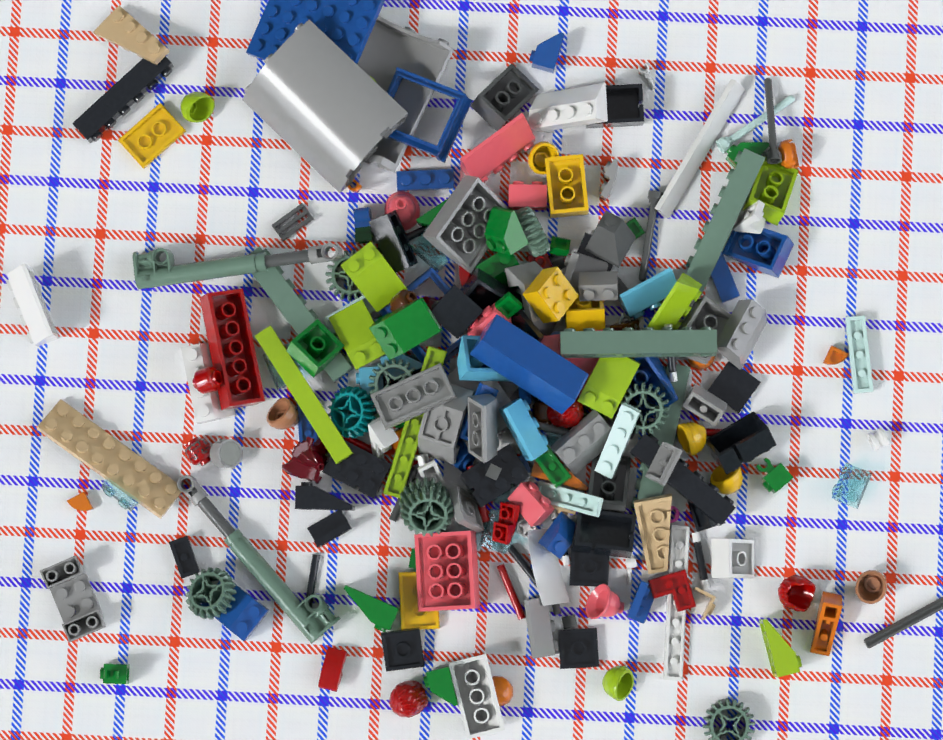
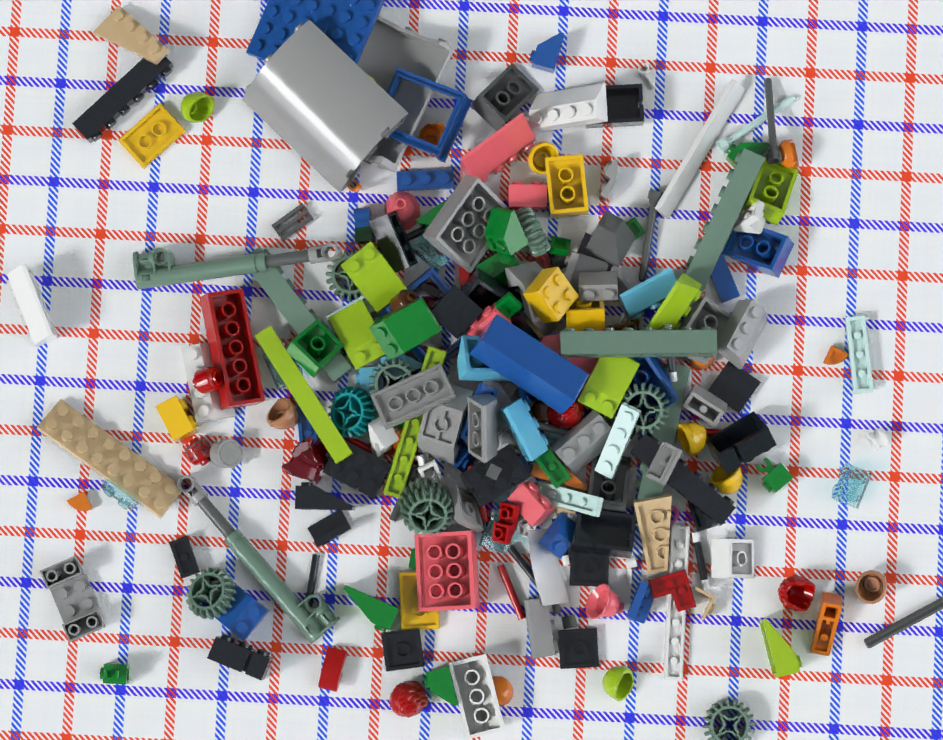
(177, 419): none -> yellow brick
(240, 656): none -> black piece
(431, 288): none -> black tile
(432, 133): none -> orange hair

